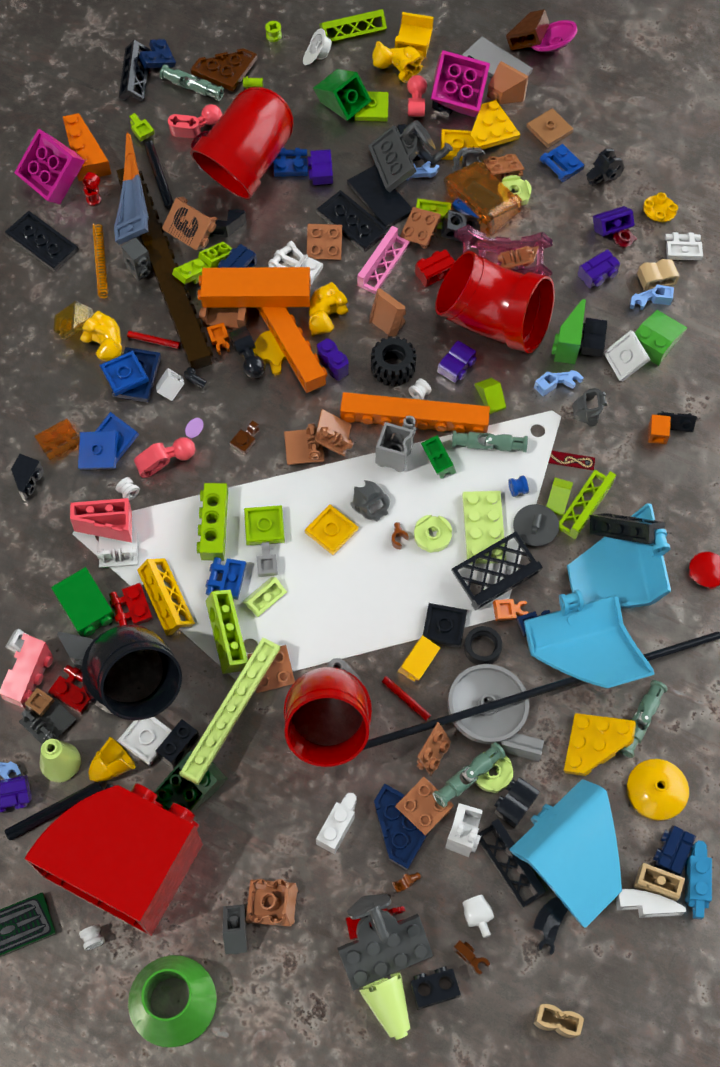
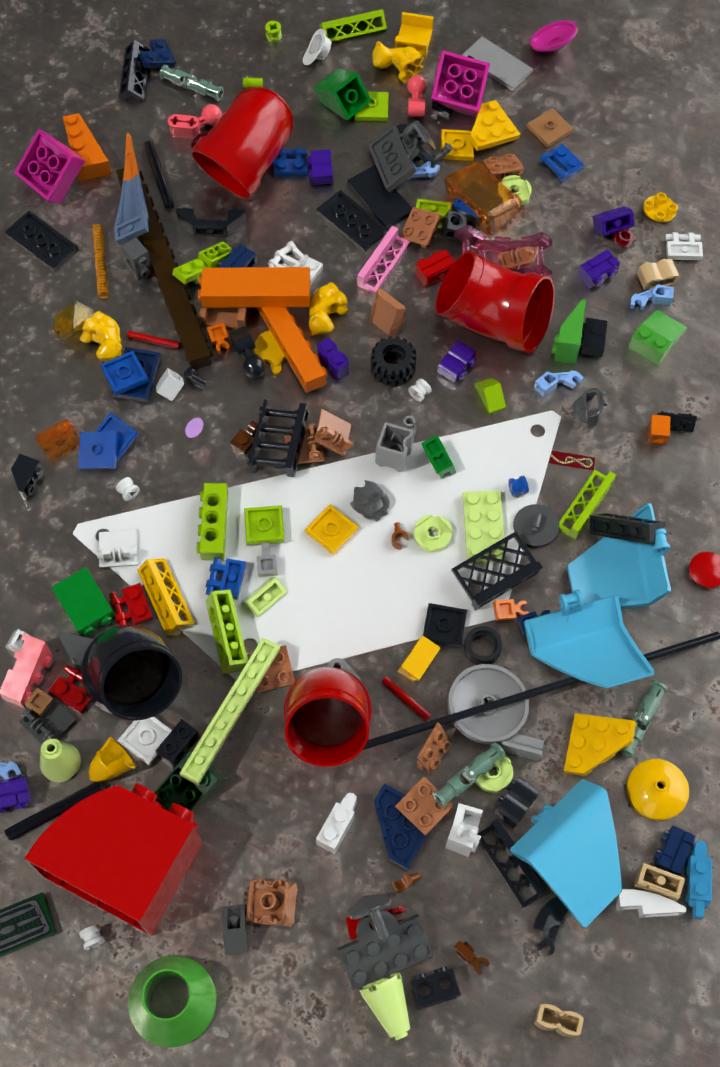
(91, 188): red connector -> none
(103, 518): coral wedge -> none
(141, 129): lime plate -> none
(158, 456): coral beam -> none
(189, 224): nougat panel -> none
(225, 68): reddish brown plate -> none
(293, 447): none -> black fence
(324, 241): nougat hinge -> none
(428, 414): orange brick -> none
(469, 155): dark grey helmet -> none
(478, 913): white piece -> none
(500, 442): sand green piece -> none
(507, 85): nougat slope -> none
(529, 30): reddish brown slope -> none
(559, 496): lime slope -> none
(605, 167): black hinge -> none
(626, 356): white plate -> none

